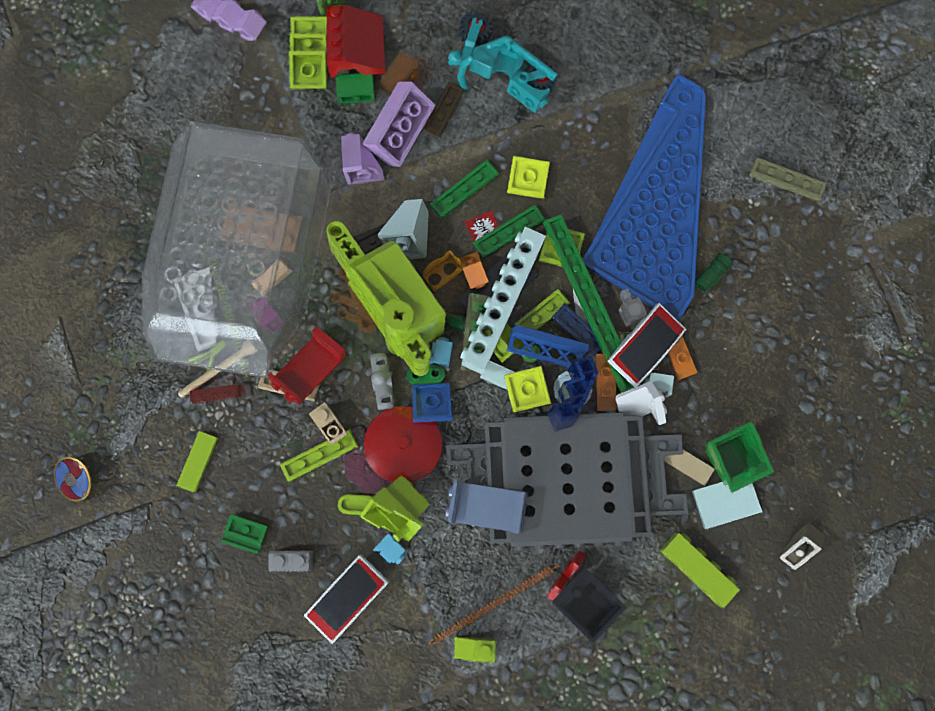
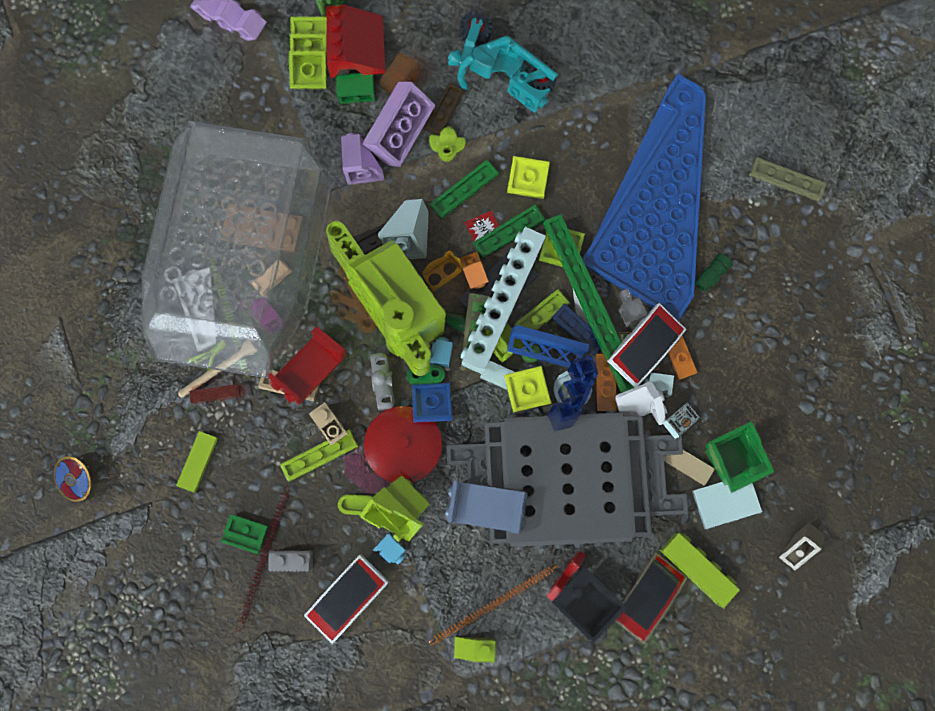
(262, 559): none -> dark red piece
(447, 141): none -> lime plate
(650, 597): none -> black slope
(681, 420): none -> tile

